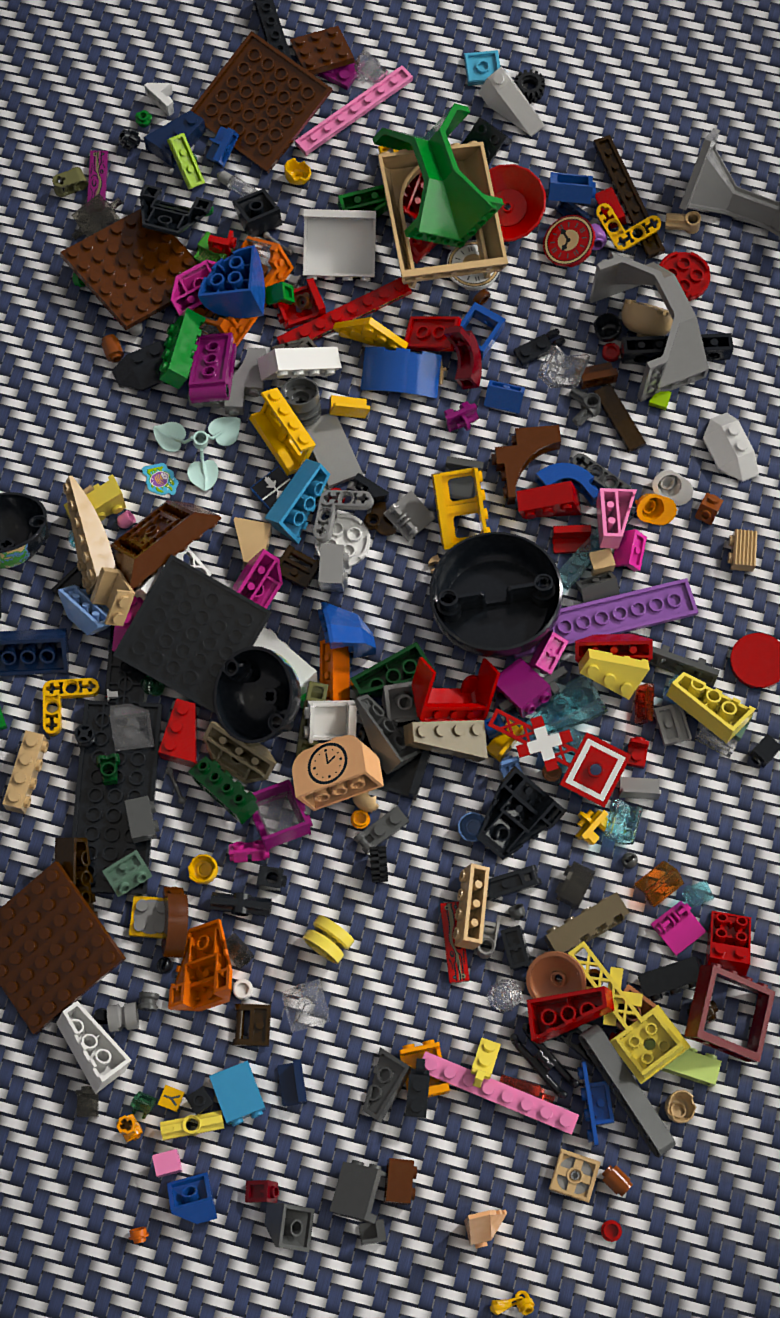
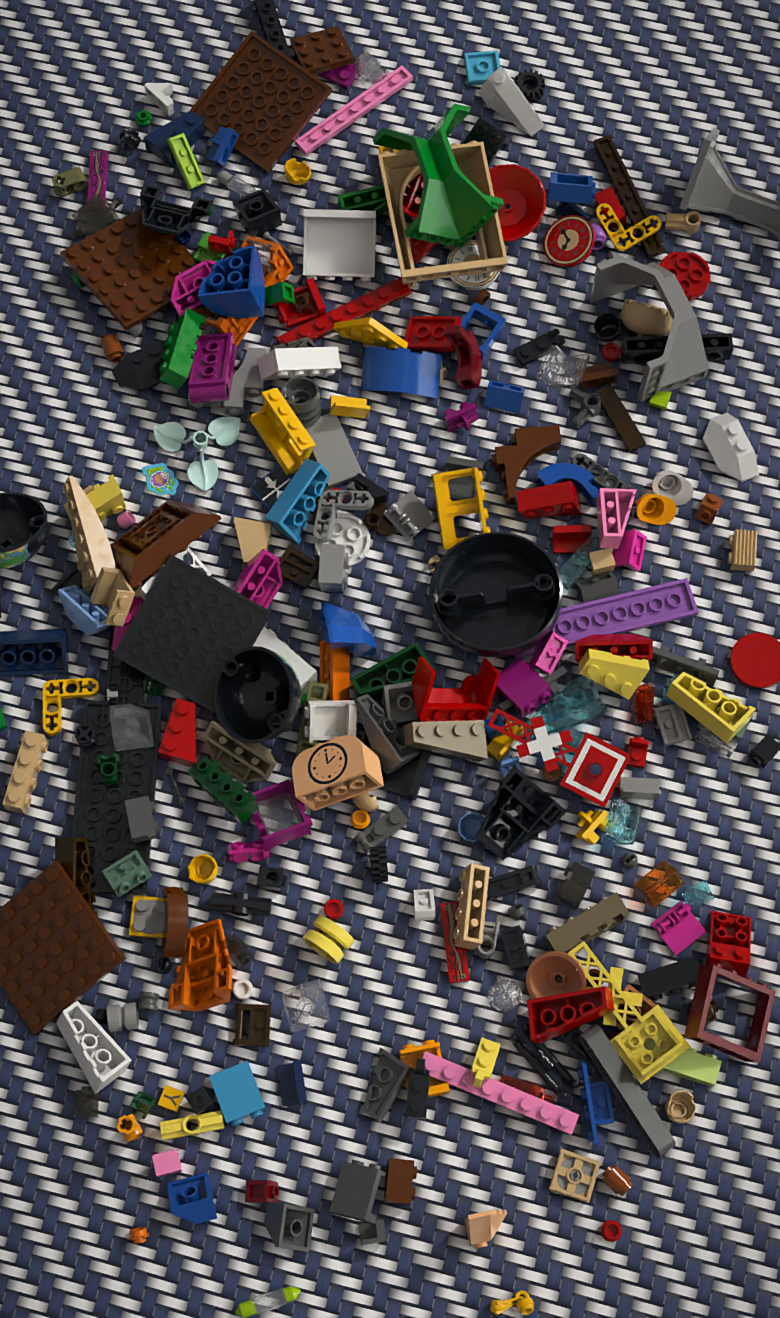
(186, 236): none -> clear blue plate
(267, 1301): none -> piece
(333, 909): none -> red tile
(424, 904): none -> white slope

